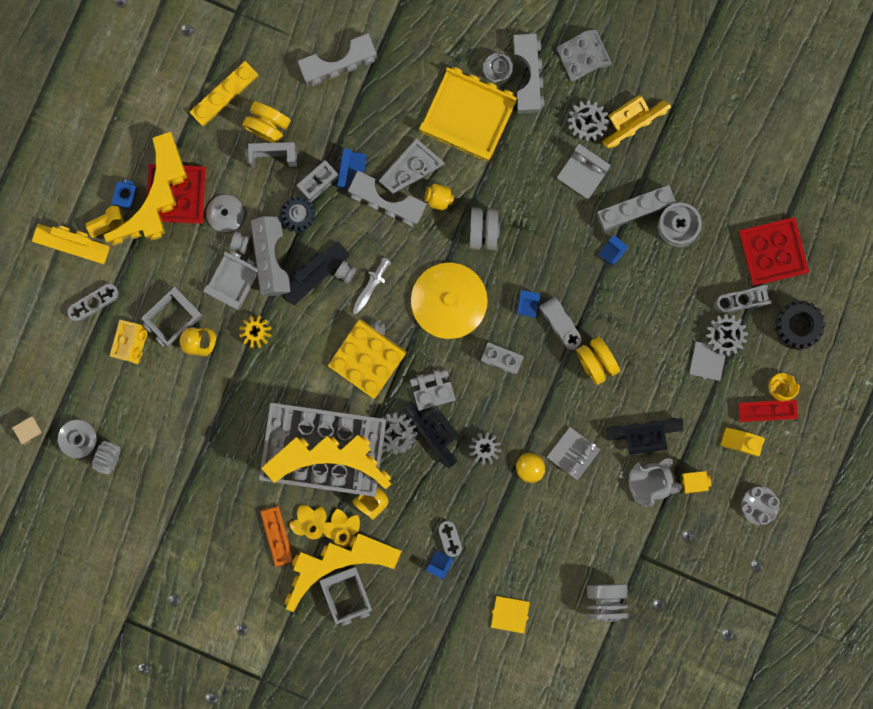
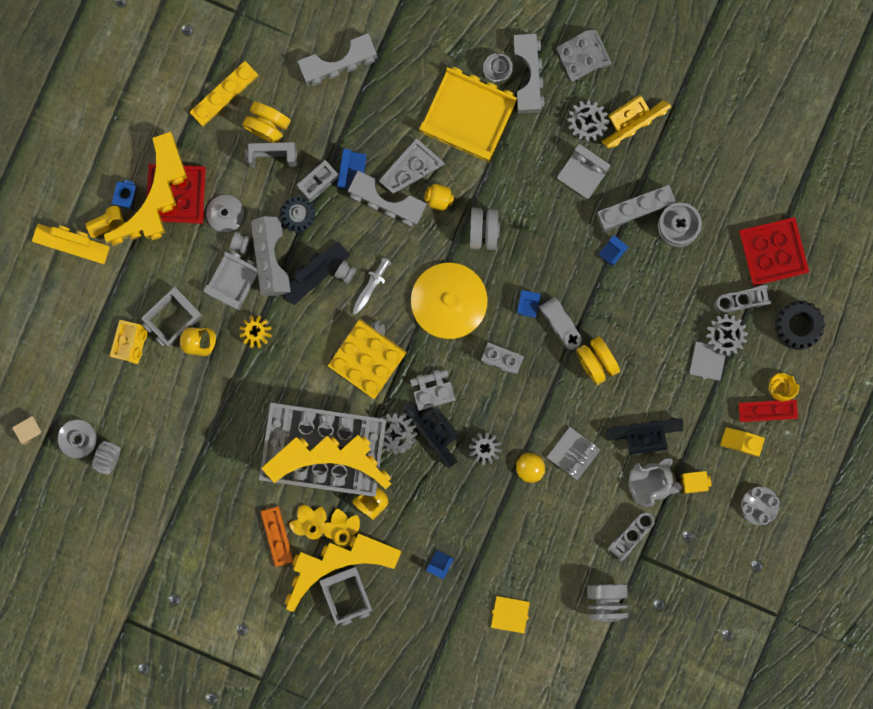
(102, 291): light grey beam -> none
(445, 541): light grey beam -> none
(626, 545): none -> light grey piece

